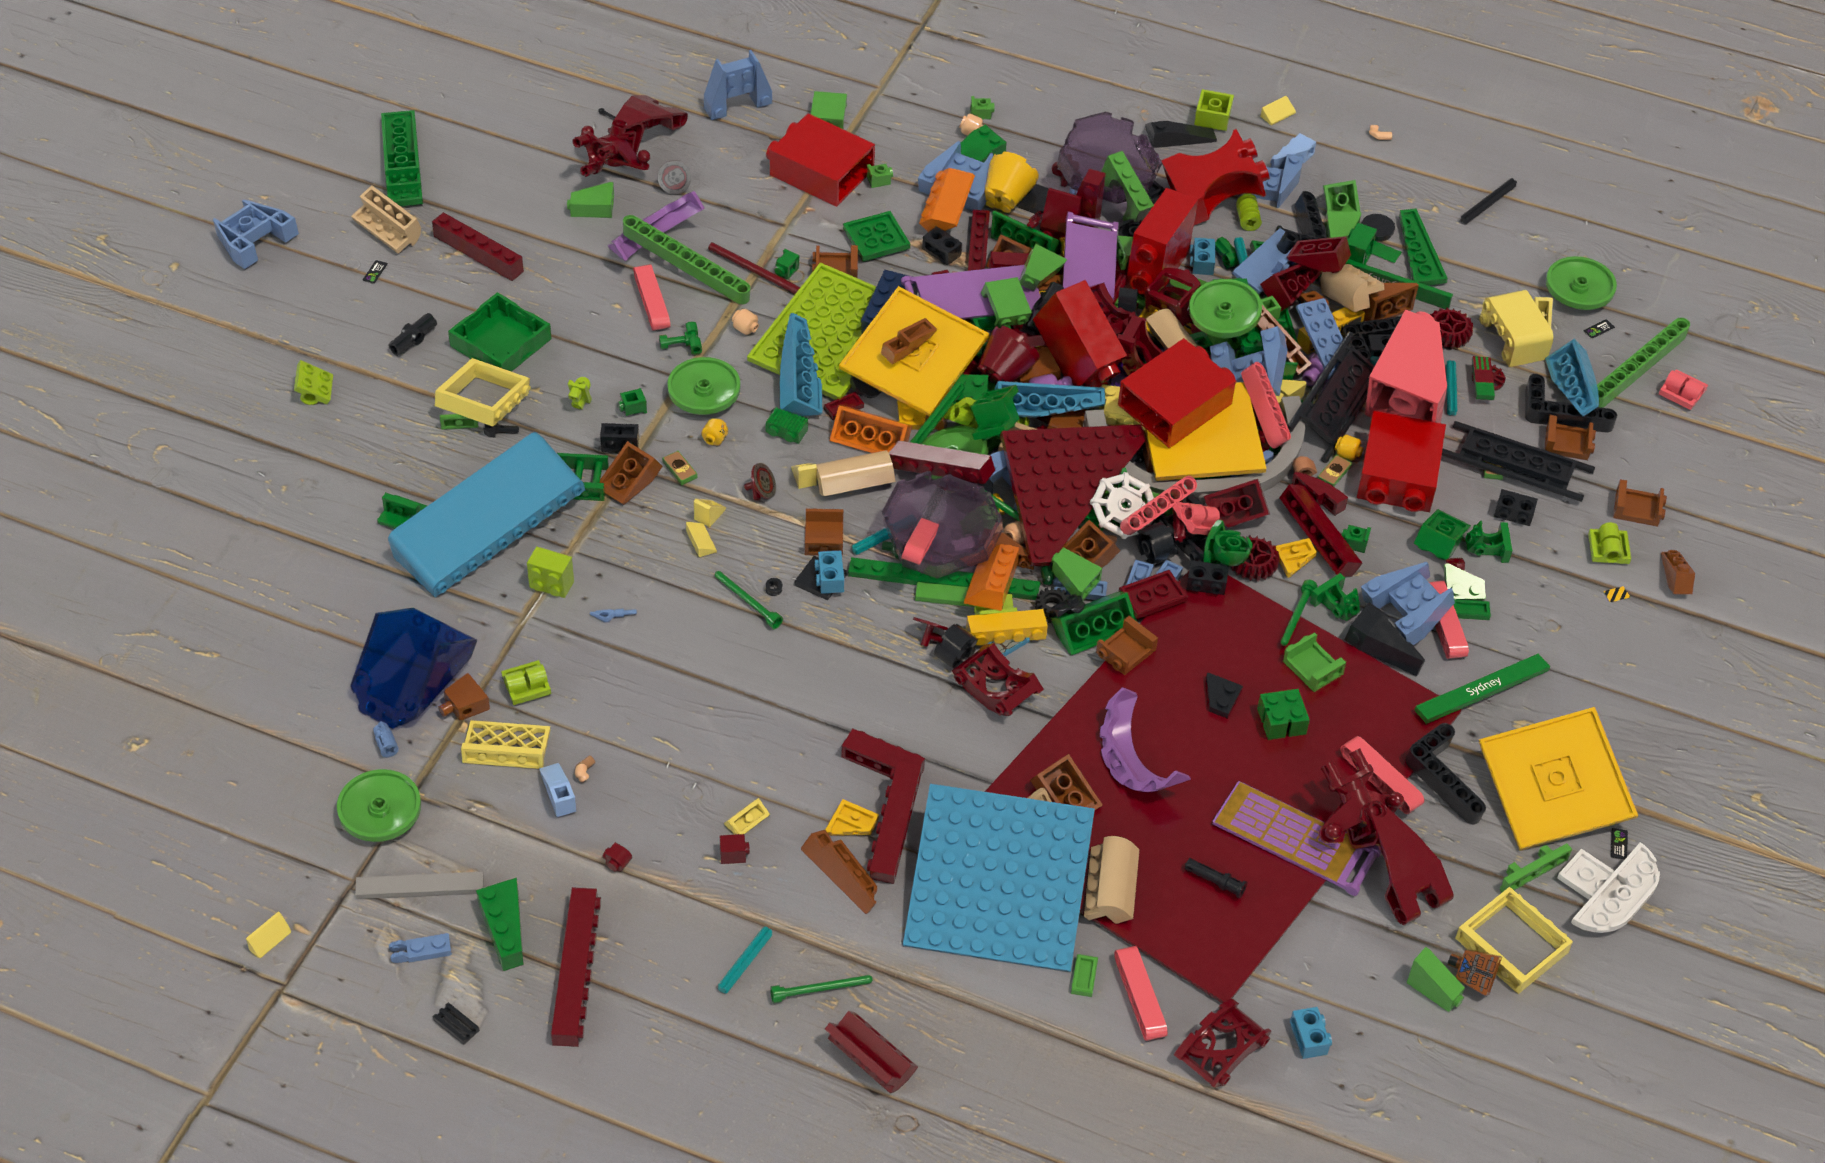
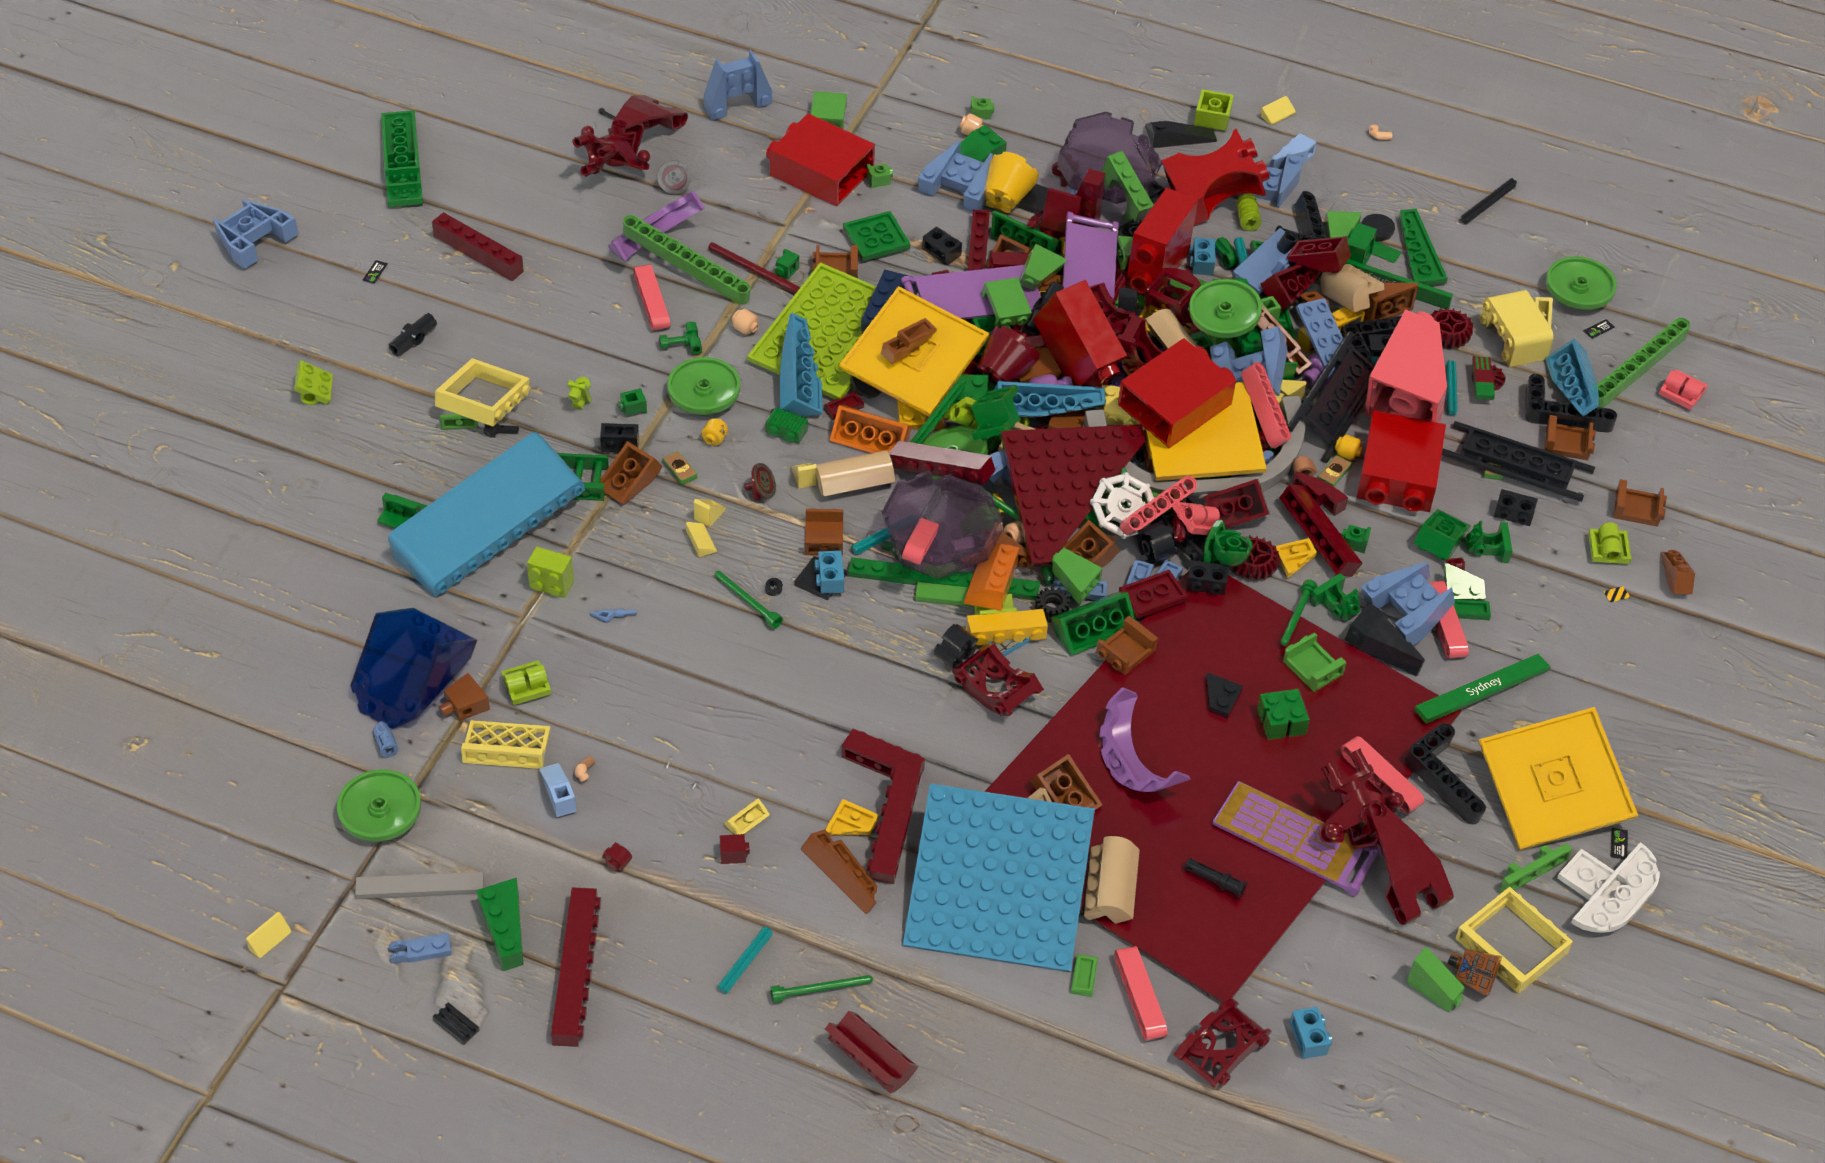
(387, 220): tan brick -> none
(500, 333): green tile -> none
(592, 201): bright green slope -> none
(929, 635): dark red shield -> none
(946, 199): orange slope -> none
(1072, 603): black plate -> none
(1342, 197): bright green slope -> none

